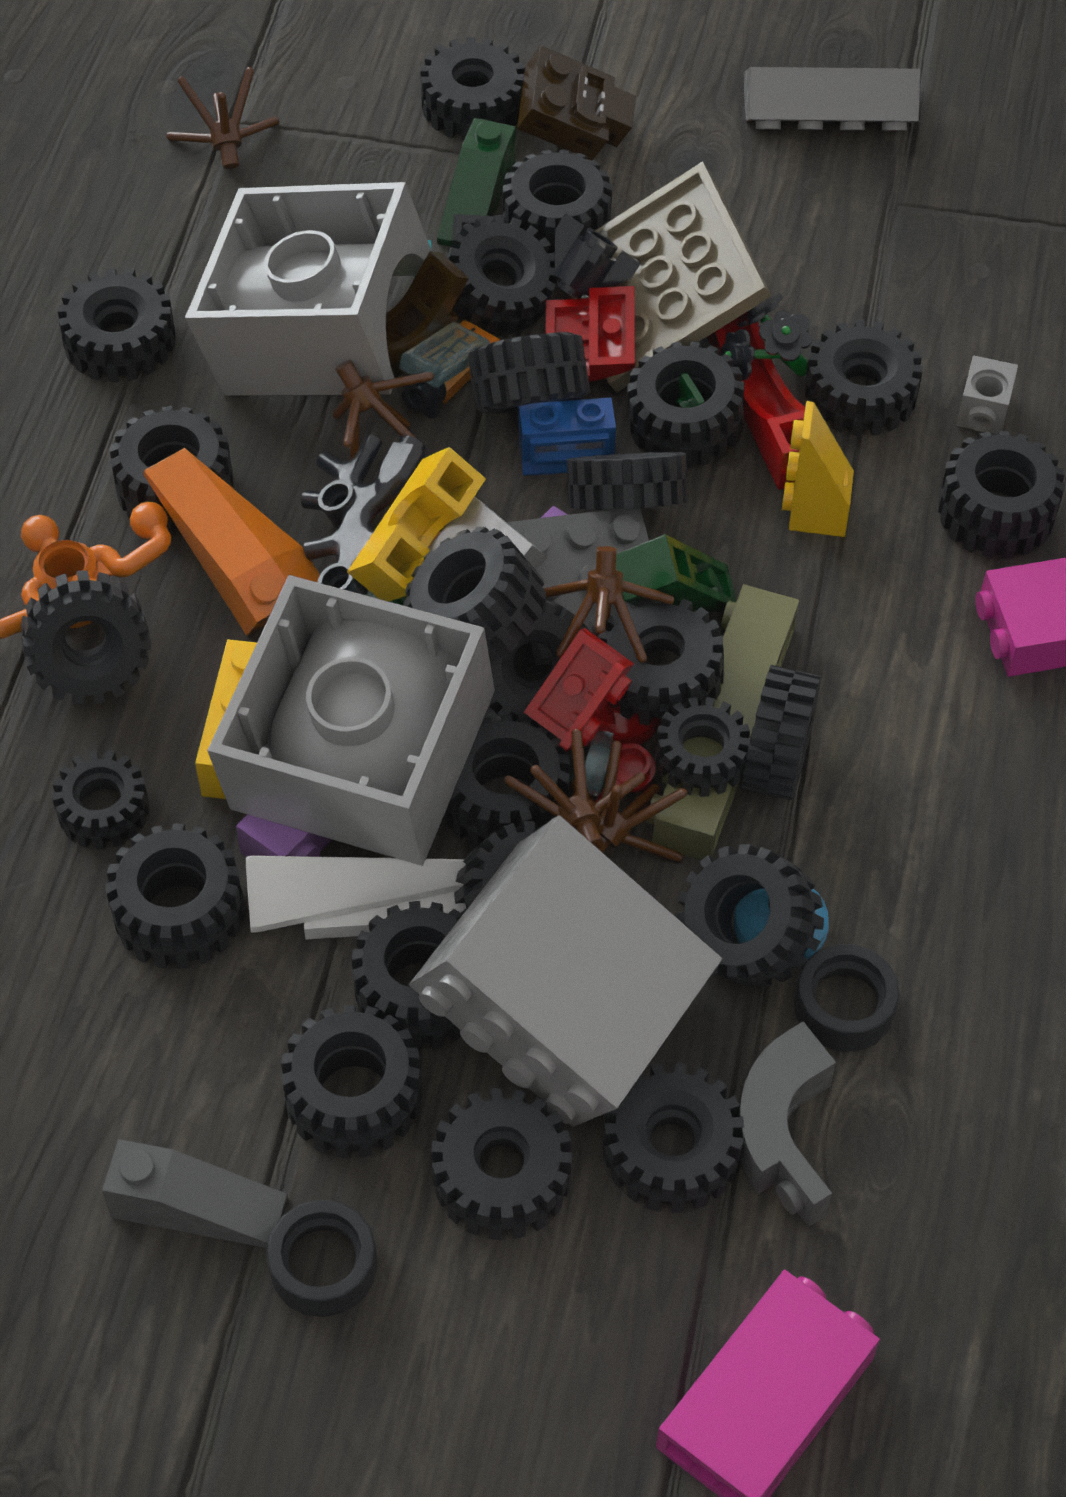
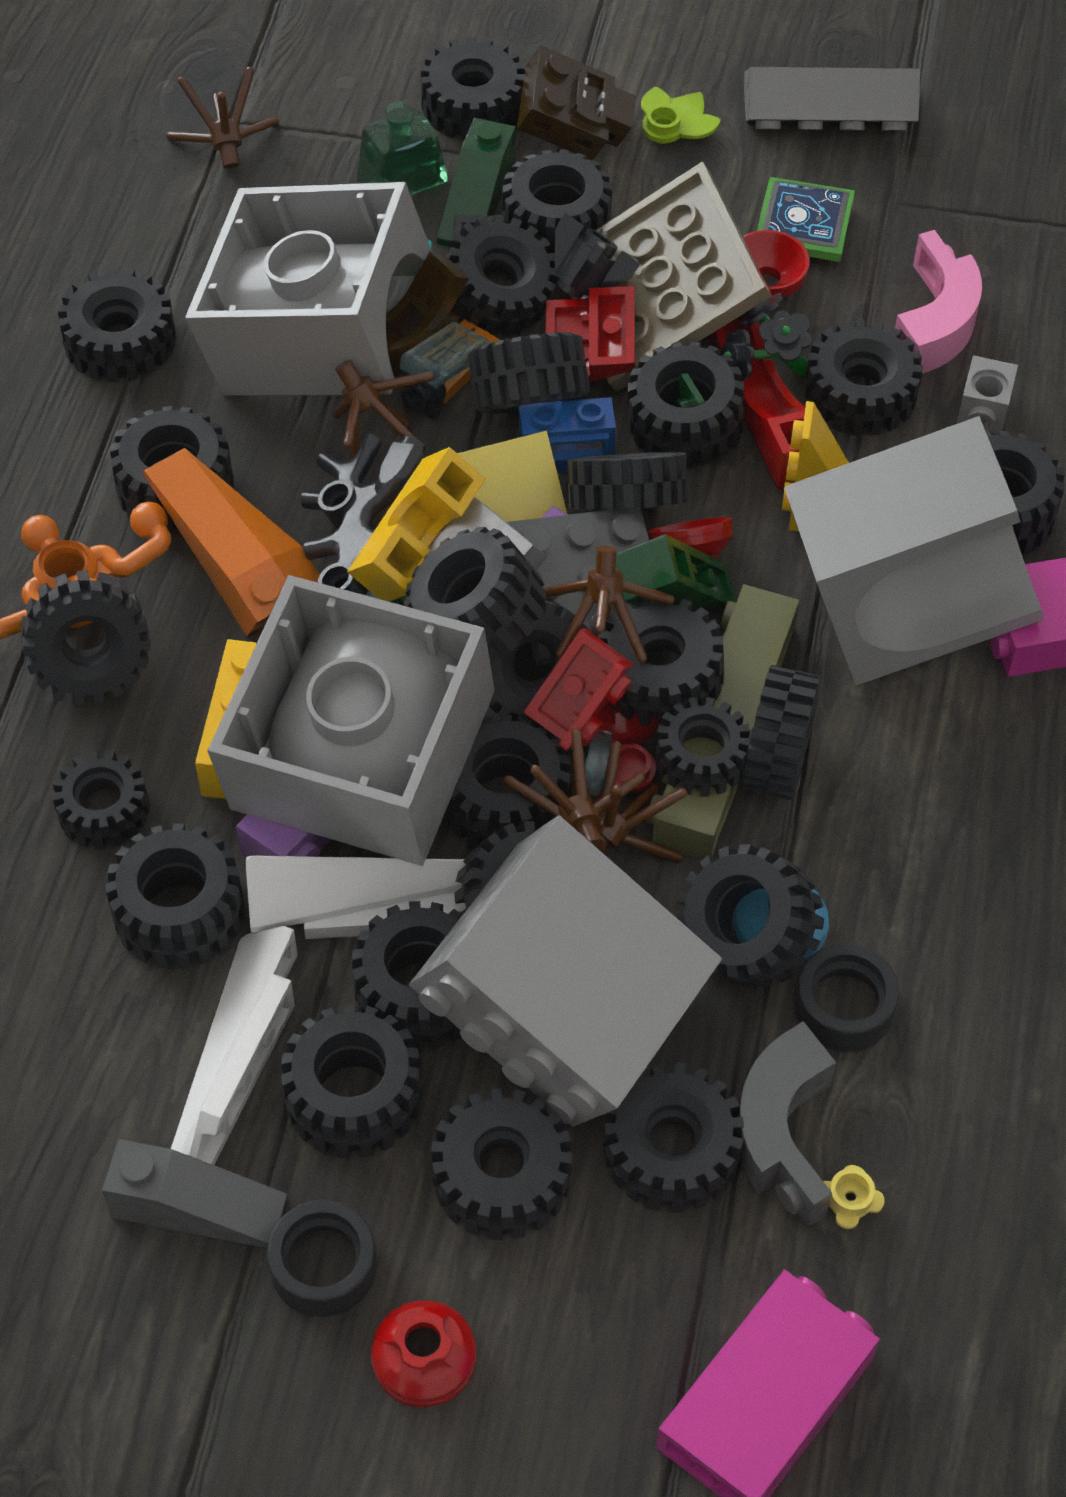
(239, 1042): none -> white wedge
(401, 150): none -> clear green torso
(426, 1379): none -> red piece
(518, 477): none -> light yellow tile
(675, 117): none -> lime plate
(705, 535): none -> red piece
(781, 257): none -> red piece
(809, 213): none -> slope
(856, 1181): none -> light yellow plate
(916, 550): none -> light grey piece
(947, 322): none -> bright pink arch

